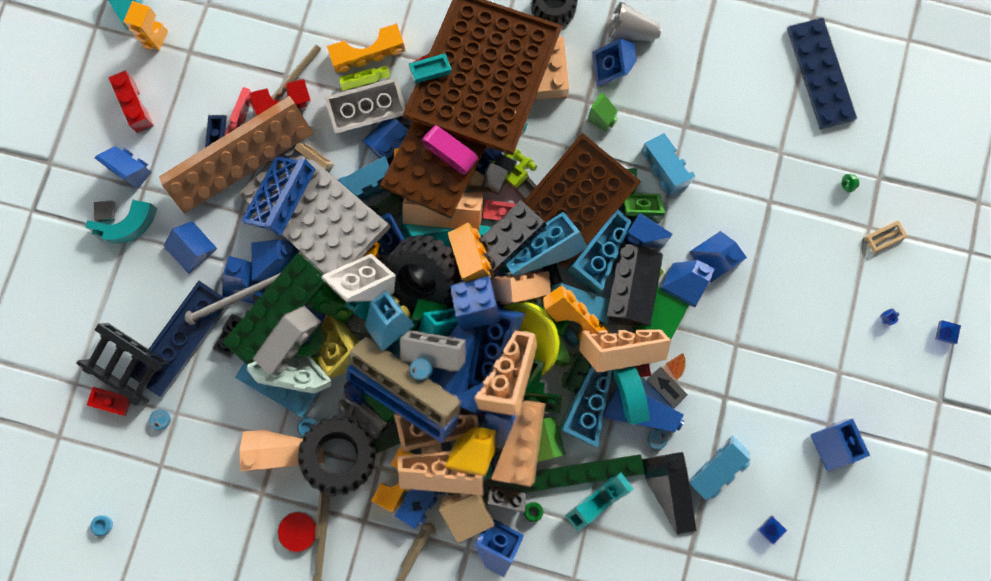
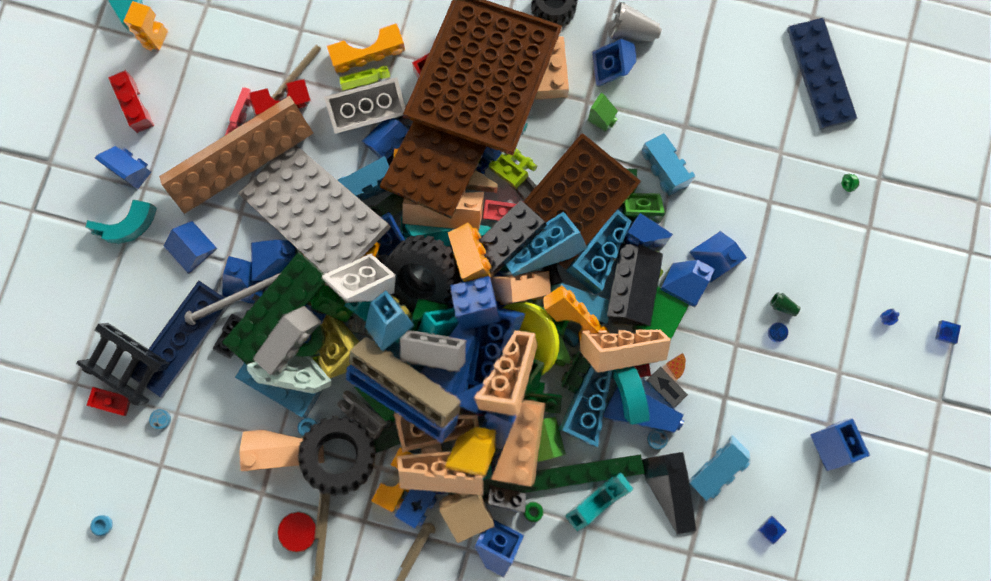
(104, 211): dark grey tile -> none
(215, 128): dark blue slope -> none
(287, 198): blue fence -> none
(312, 154): tan tile -> none
(354, 393): clear blue plate -> none
(420, 369): dark azure tile -> none
(430, 68): teal tile -> none
(449, 149): dark pink beam -> none
(498, 173): black slope -> none
(778, 332): none -> clear blue tile
(784, 304): none -> dark green cone
(871, 243): tan tile -> none

